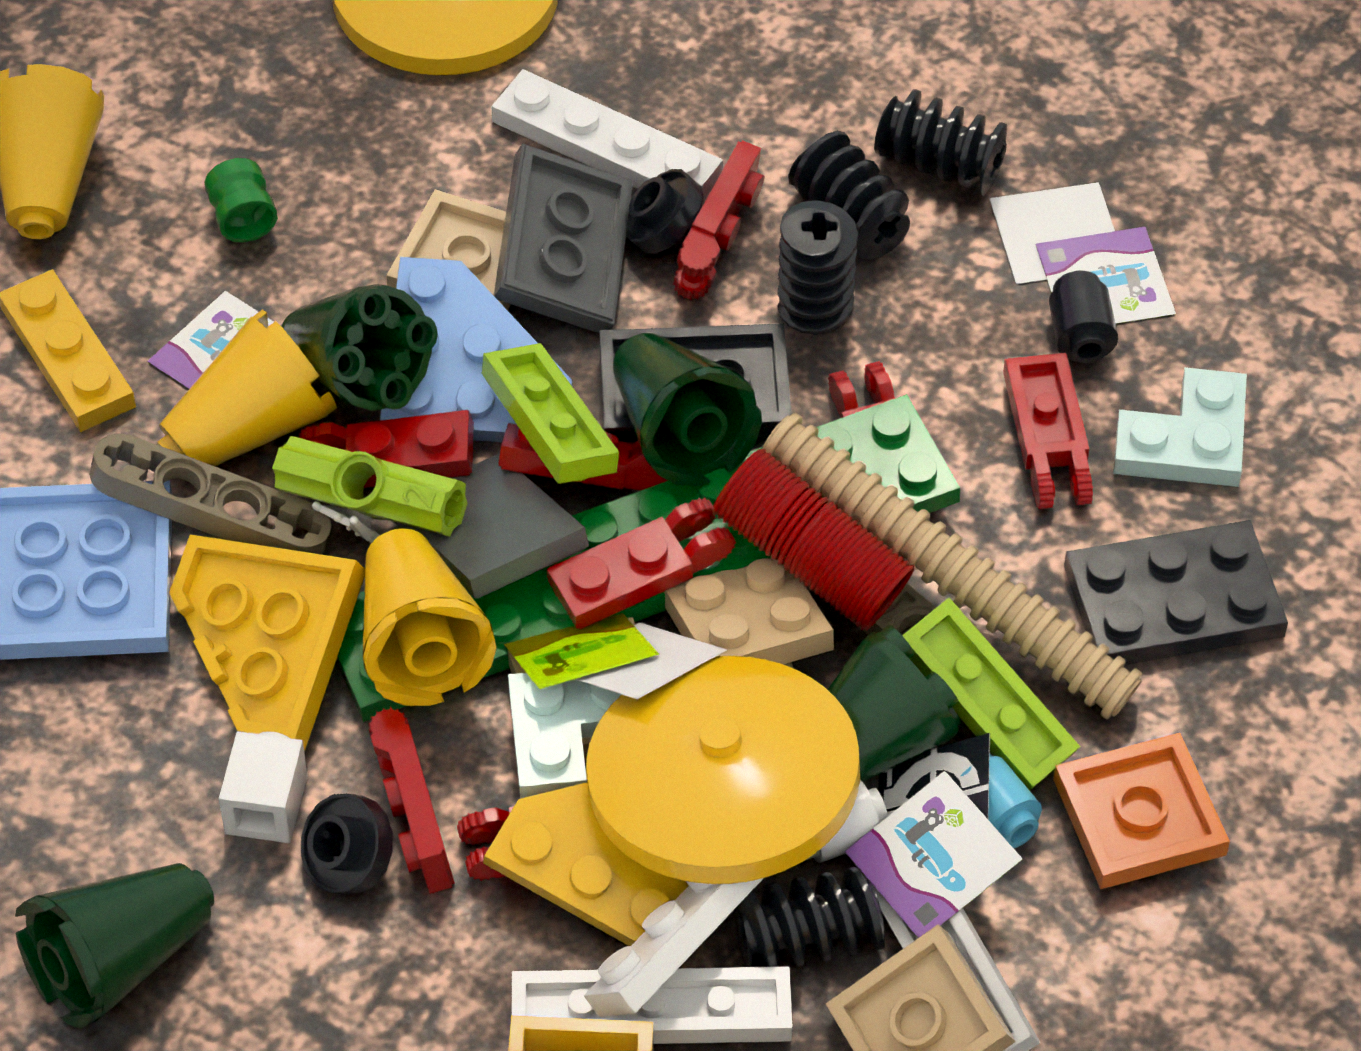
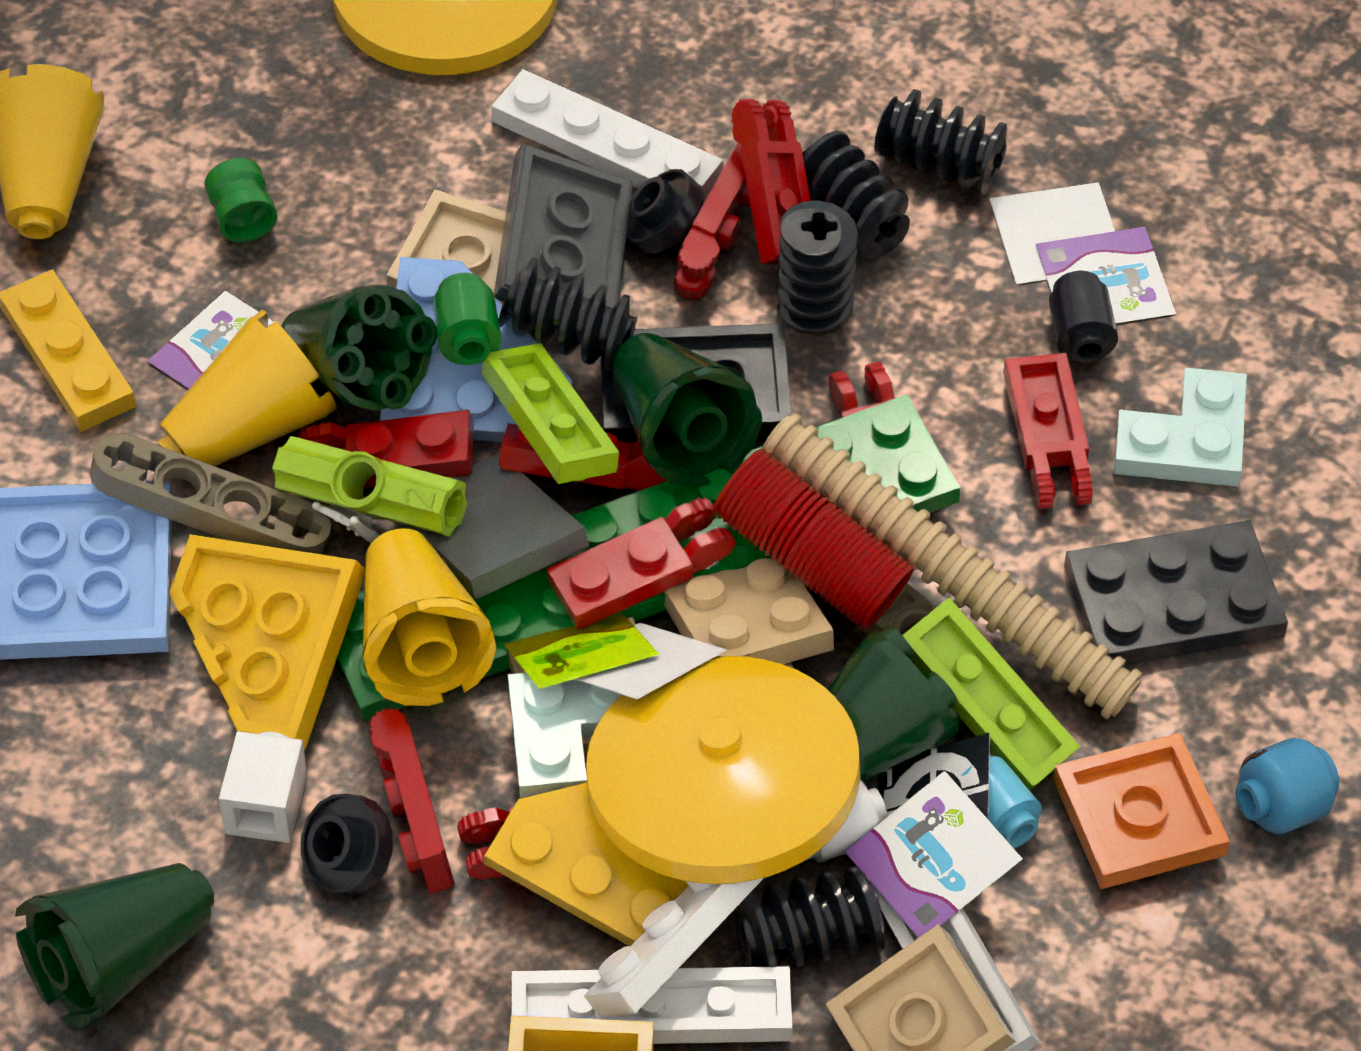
(466, 319): none -> green brick
(567, 314): none -> black piece
(771, 168): none -> red hinge
(1287, 785): none -> dark azure head

